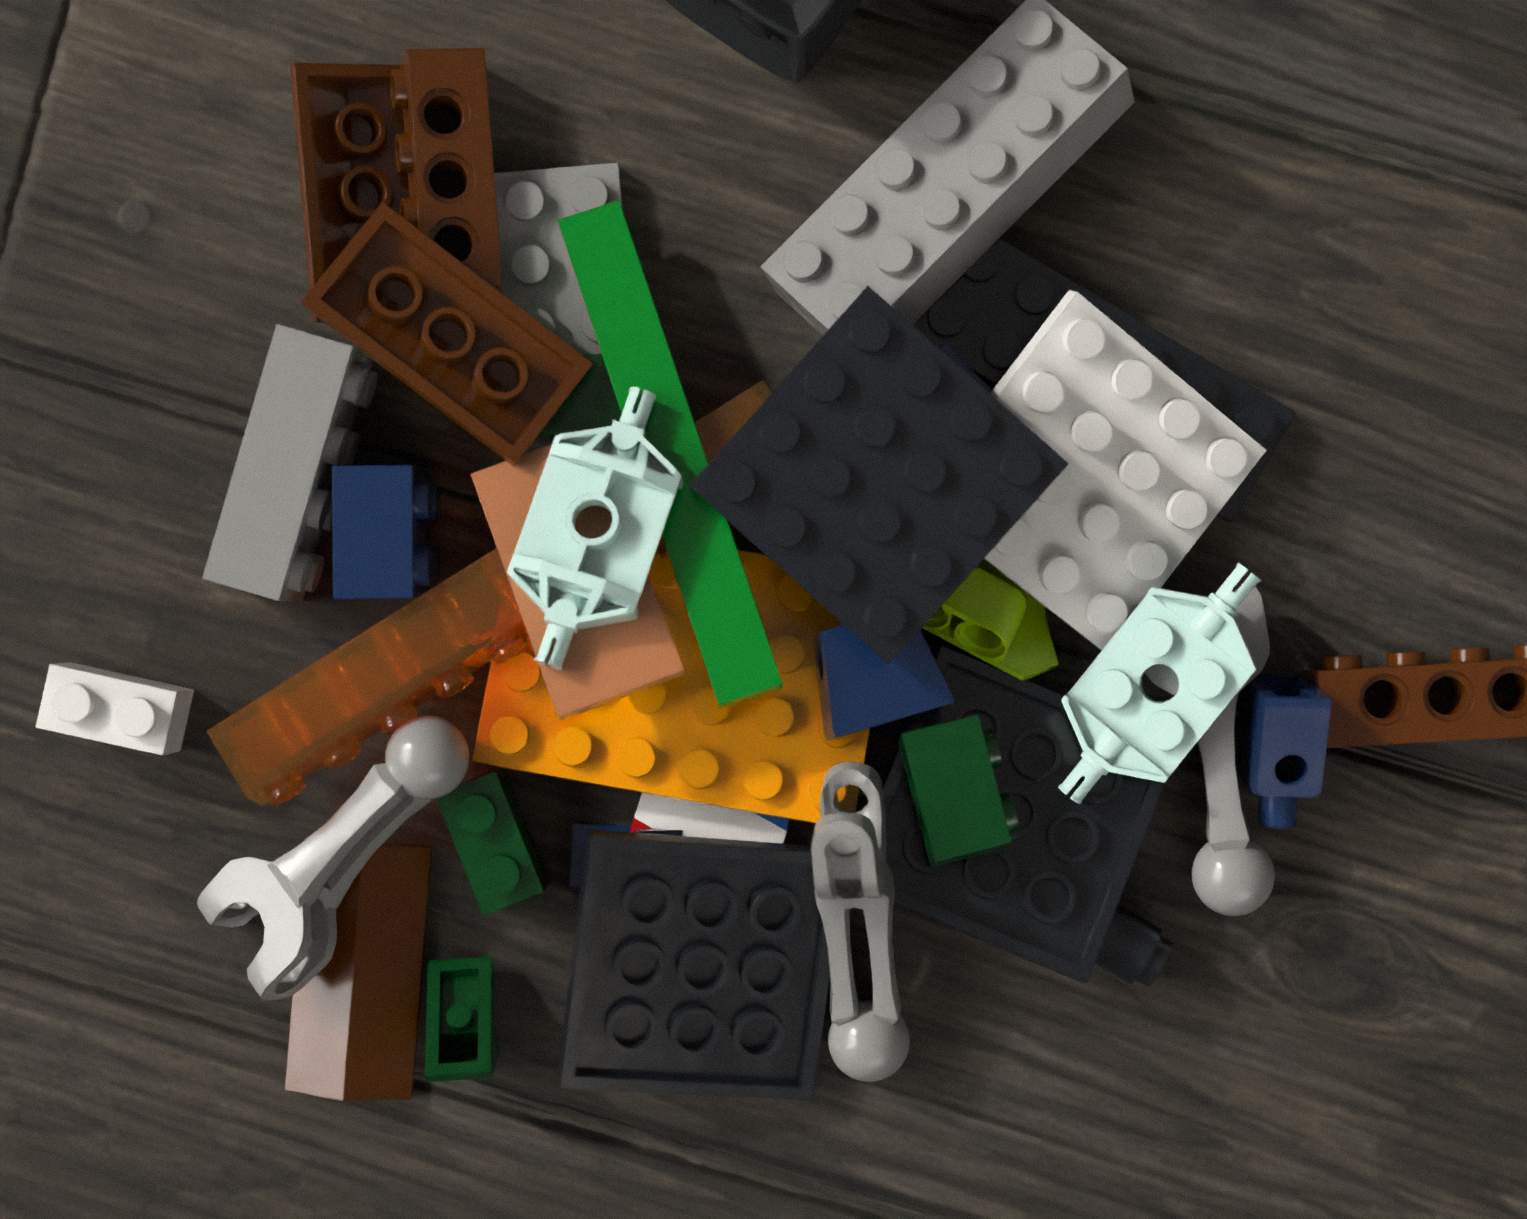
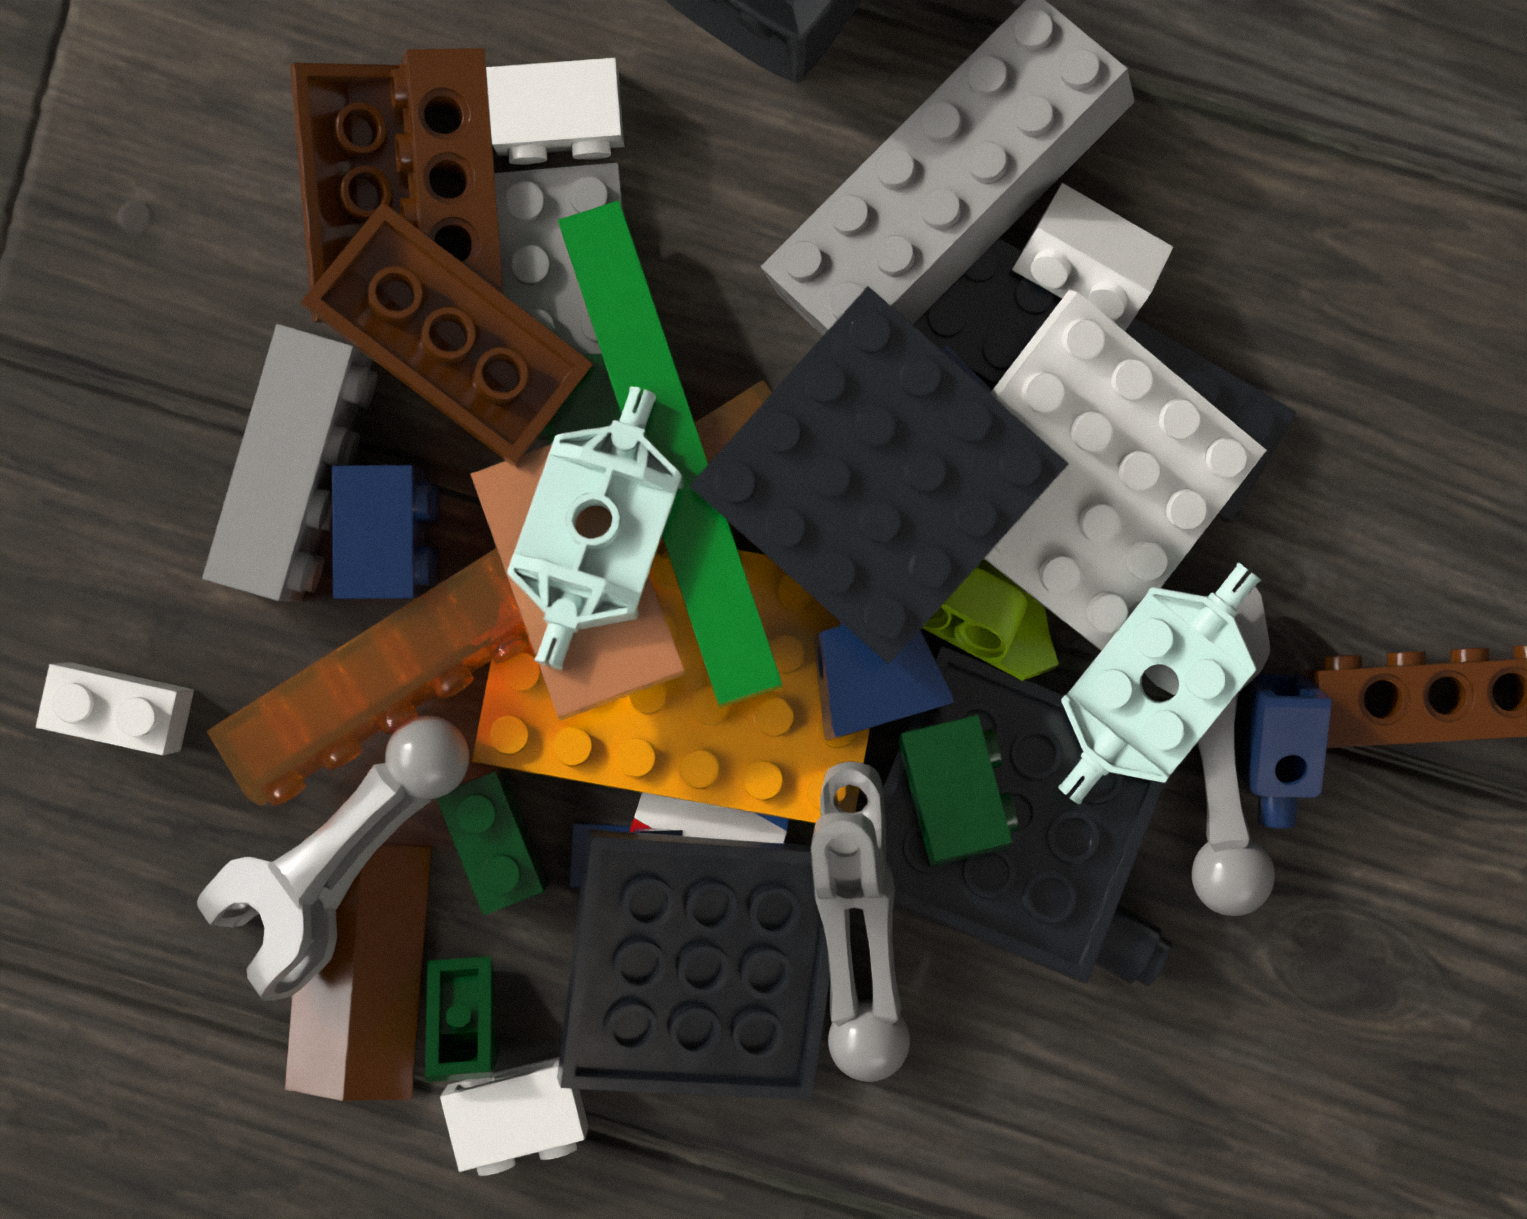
(513, 1117): none -> white brick
(555, 109): none -> white brick
(1095, 254): none -> white brick

